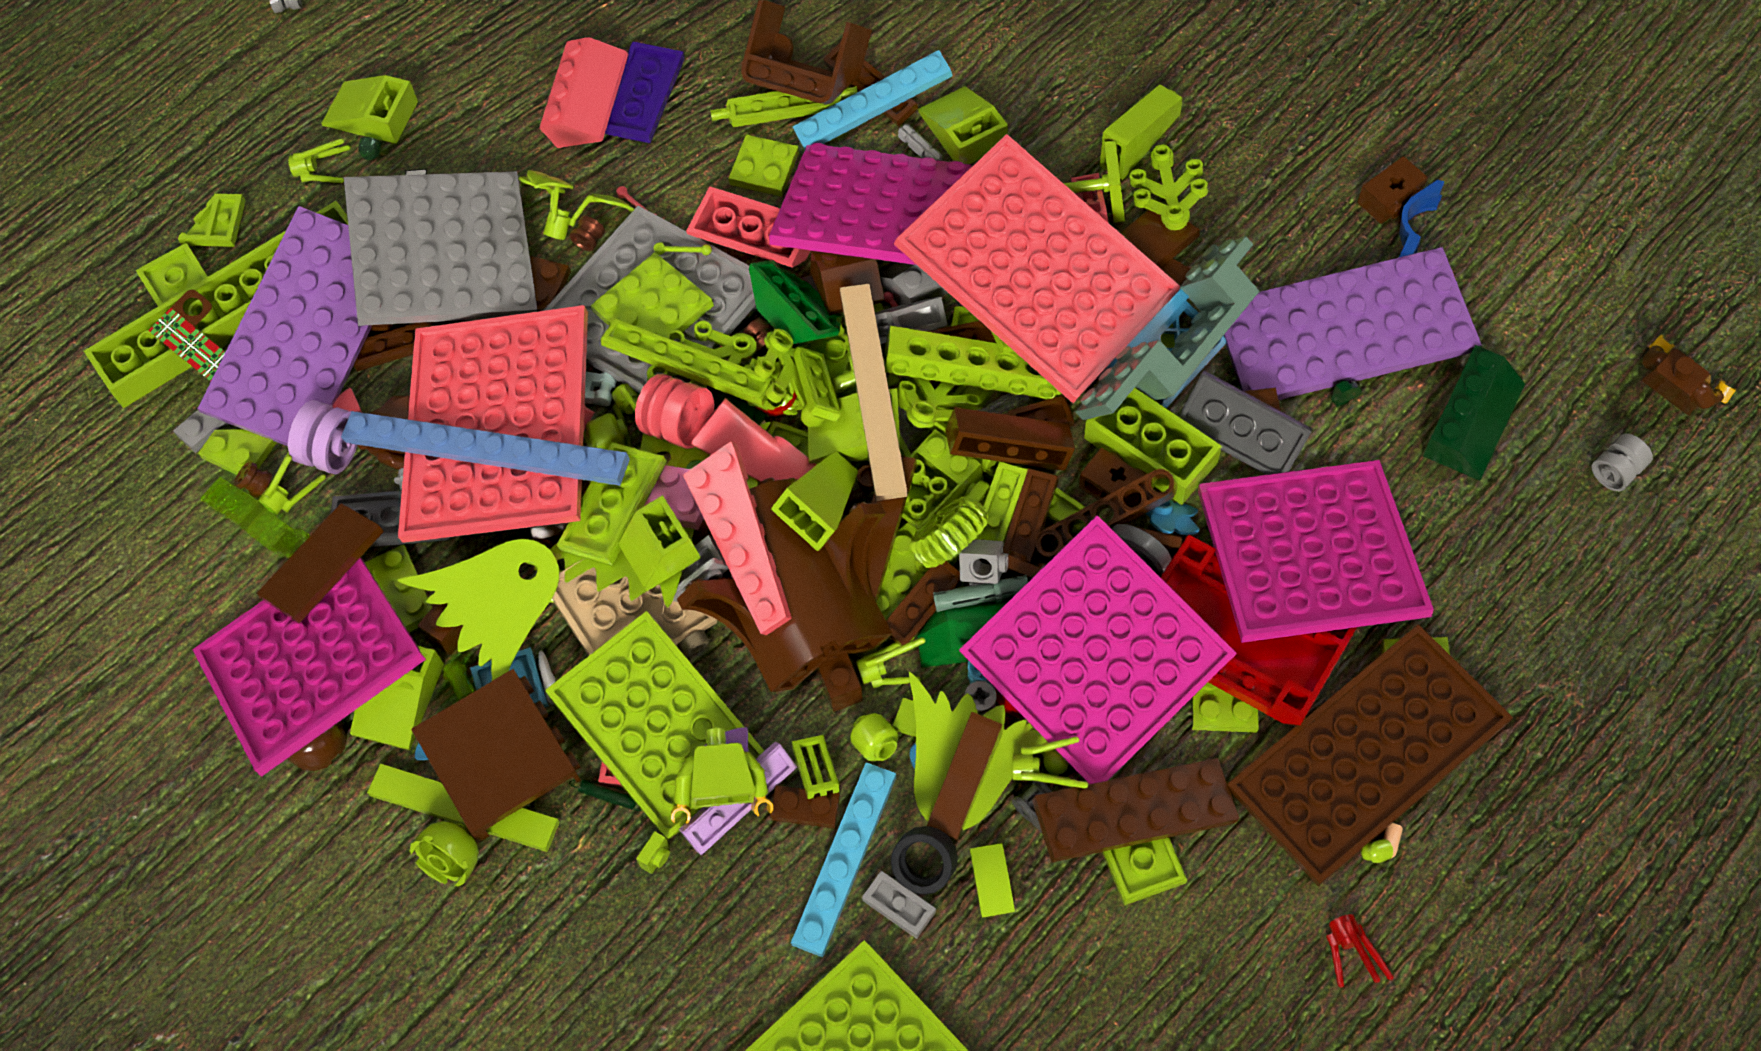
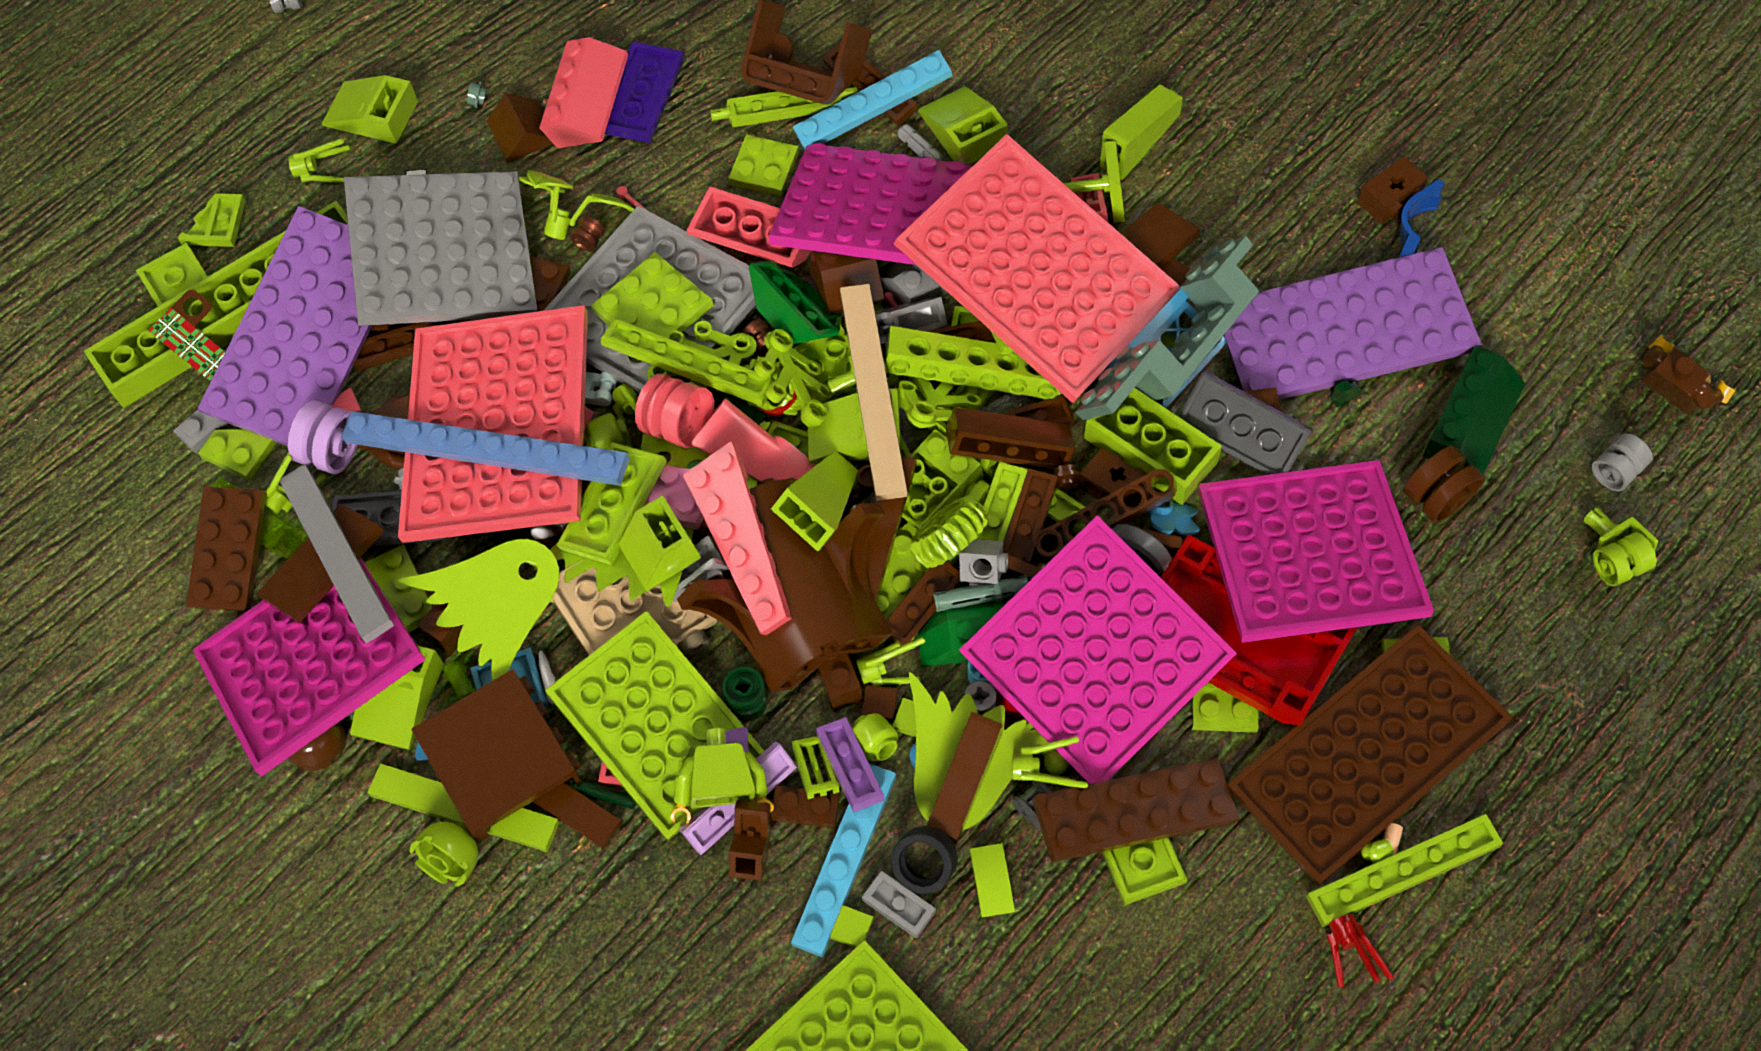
(226, 549): none -> reddish brown plate
(252, 479): reddish brown wheel -> none
(336, 554): none -> light grey tile
(369, 148): clear green hinge -> none
(476, 94): none -> sand green plate
(517, 125): none -> reddish brown slope
(580, 814): none -> reddish brown tile
(654, 853): lime plate -> none
(660, 249): lime hinge -> none
(745, 693): none -> dark green wheel
(750, 841): none -> reddish brown brick
(816, 384): lime tile -> none
(850, 764): none -> medium lavender plate
(851, 927): none -> lime tile
(880, 701): none -> reddish brown tile
(1067, 476): none -> reddish brown plate
(1174, 214): lime plant -> none
(1404, 870): none -> lime plate
(1444, 484): none -> reddish brown wheel
(1611, 532): none -> lime bracket
(1624, 559): none -> lime wheel

